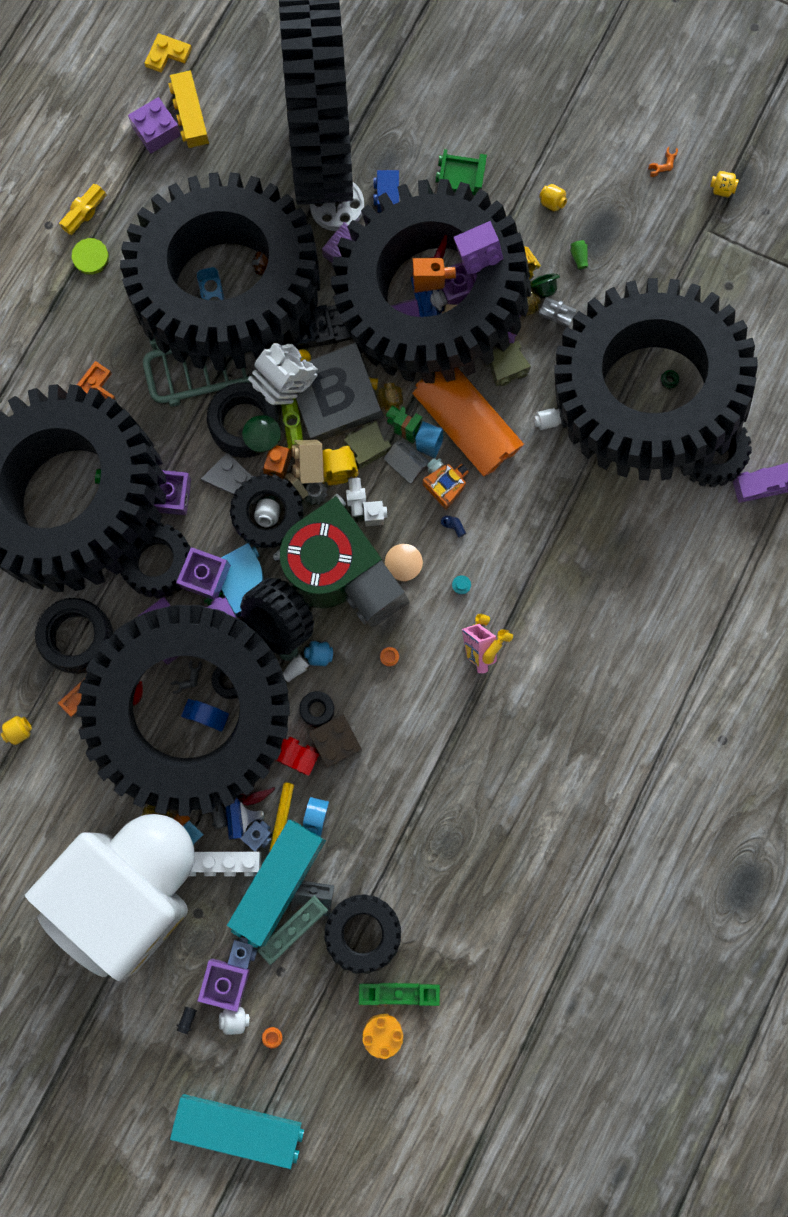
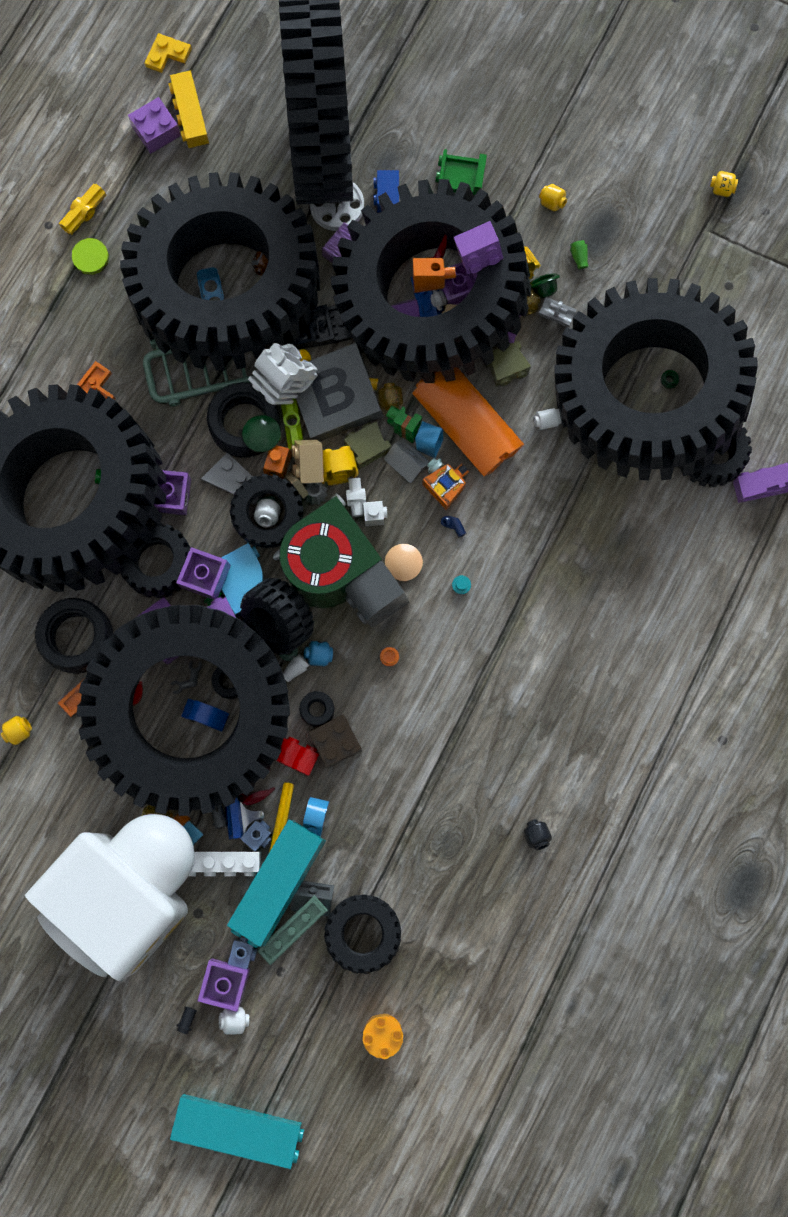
(272, 1037): orange plate -> none
(399, 993): green slope -> none
(481, 644): torso -> none
(537, 835): none -> black head
(664, 167): orange arm -> none

